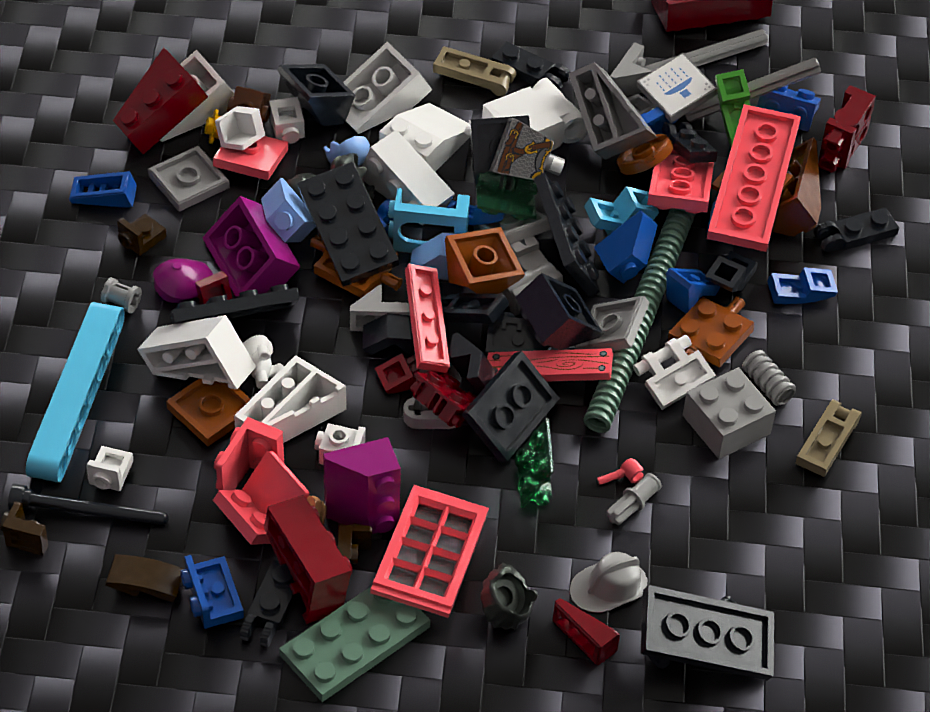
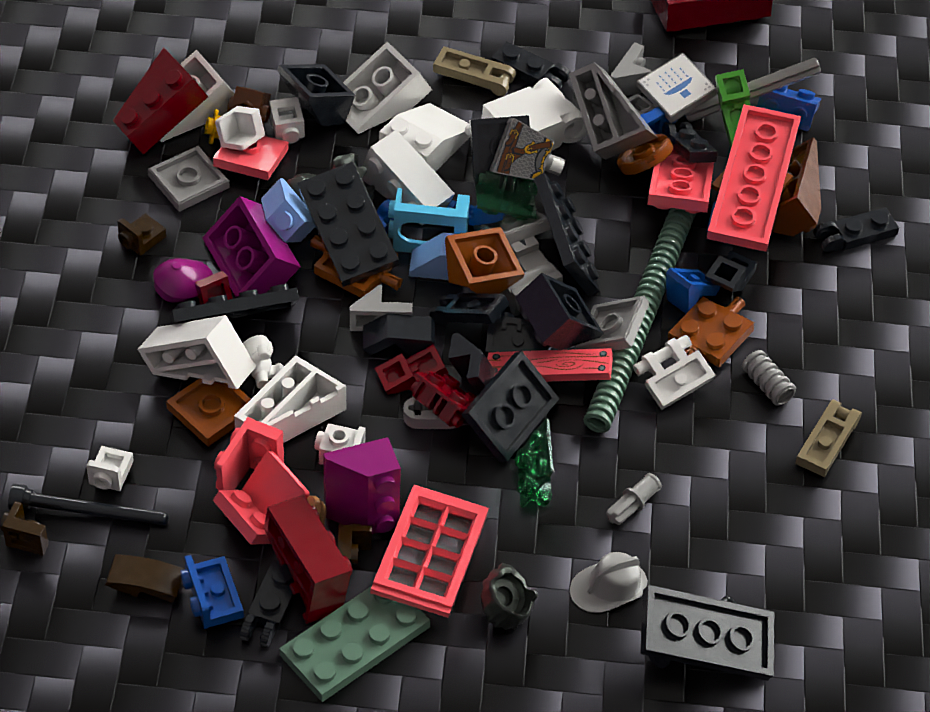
(75, 392): medium azure beam -> none
(121, 195): blue slope -> none
(121, 295): light grey bush -> none
(356, 144): light blue hair -> none
(427, 318): coral tile -> none
(588, 633): dark red slope -> none
(612, 215): medium azure brick -> none
(628, 247): blue slope -> none
(629, 468): coral hand -> none
(722, 49): light grey axle -> none
(728, 413): light grey brick -> none
(807, 287): blue slope -> none
(846, 129): dark red hips -> none

